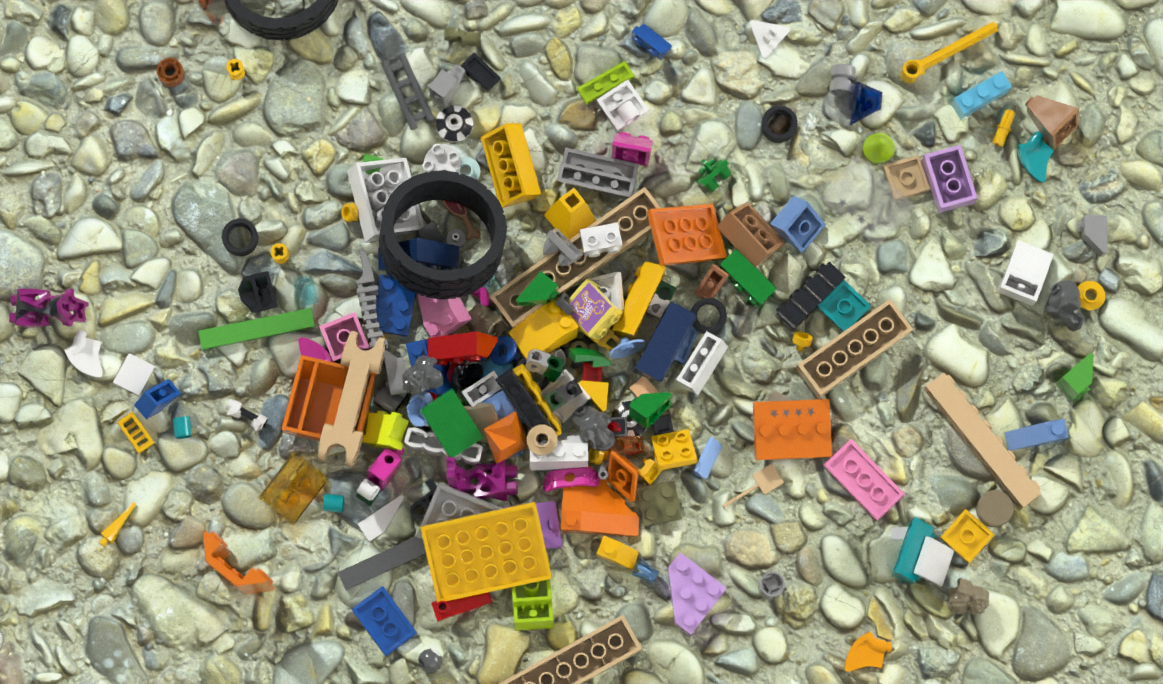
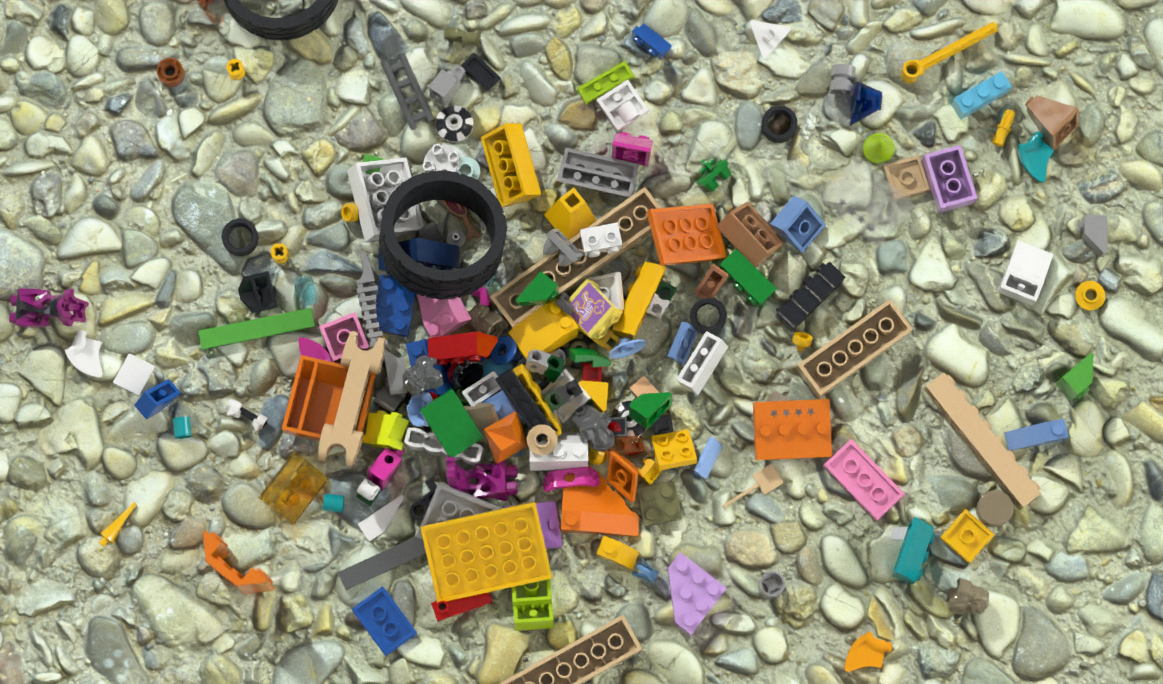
(136, 422): yellow slope -> none
(430, 660): dark grey piece -> none
(602, 473): light grey arm -> none
(665, 342): dark blue slope -> none
(844, 306): teal plate -> none
(933, 561): white tile -> none
(1064, 304): dark grey head -> none

